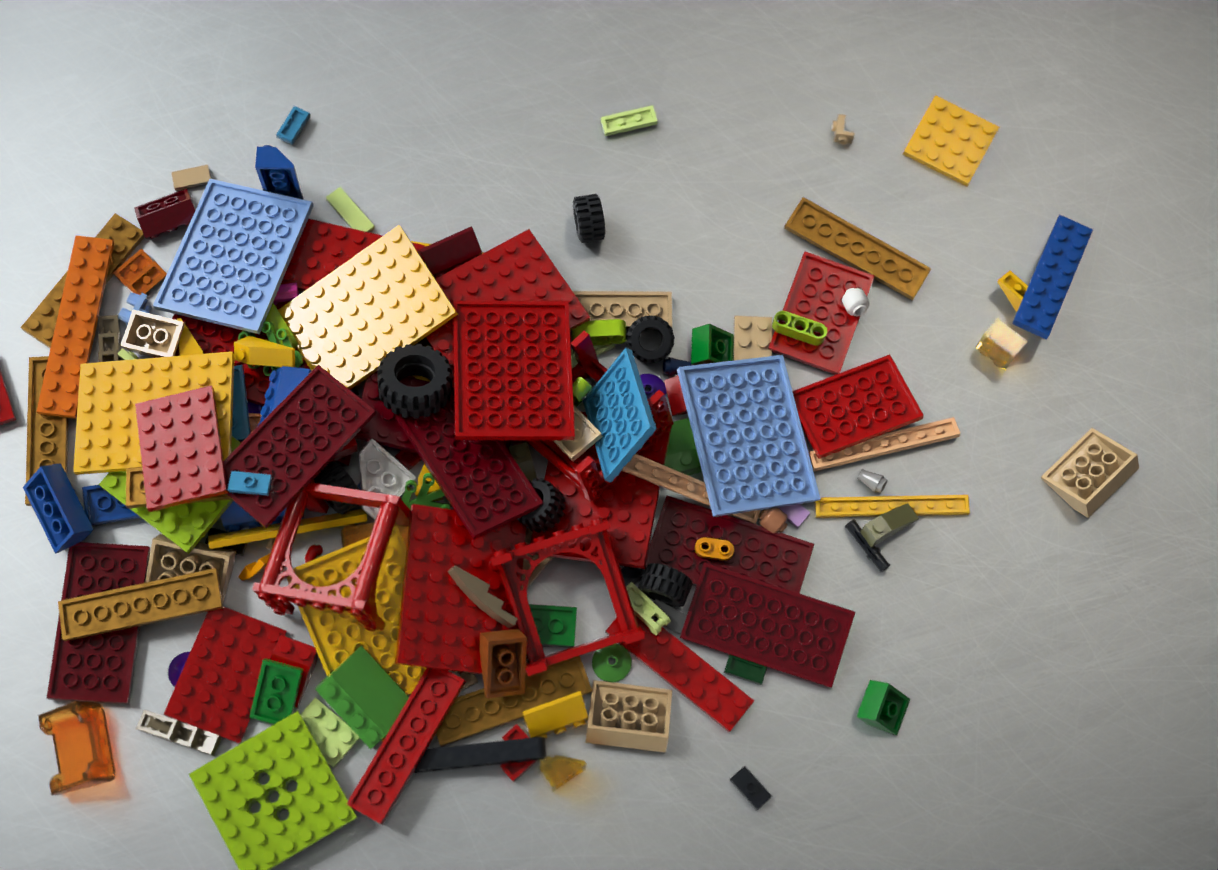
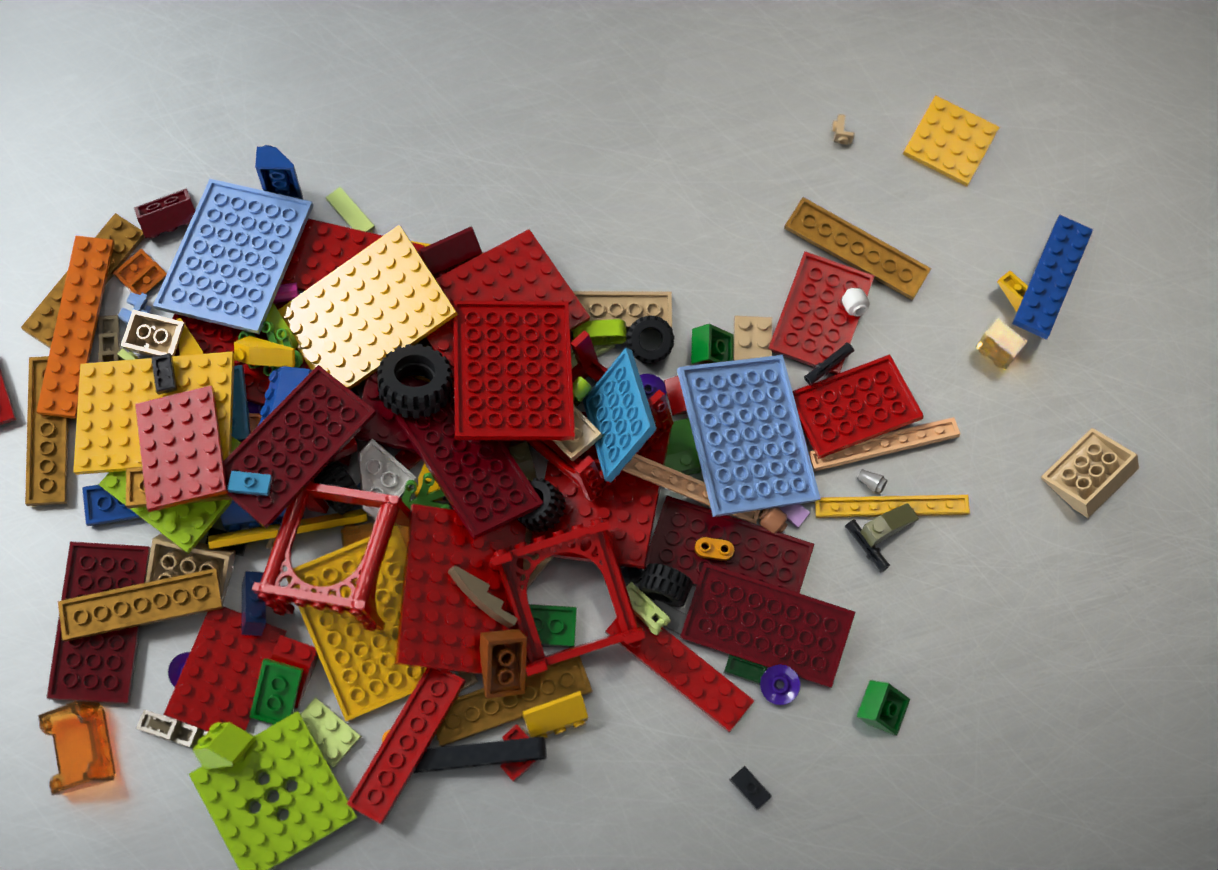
(57, 507): blue slope -> none
(164, 373): none -> black plate
(191, 177): tan tile -> none
(222, 745): none -> lime slope
(252, 607): none -> dark blue brick
(254, 568): light orange slope -> none
(293, 125): dark azure plate -> none
(312, 552): red arm -> none
(363, 696): bright green slope -> none
(560, 770): clear yellow slope -> none
(589, 218): black tyre -> none
(611, 672): bright green dish -> none
(629, 120): yellowish green plate -> none
(629, 716): tan slope -> none
(671, 365): dark blue cone -> none
(778, 695): none -> dark purple dish
(794, 320): lime beam -> none
(823, 368): none -> black pin

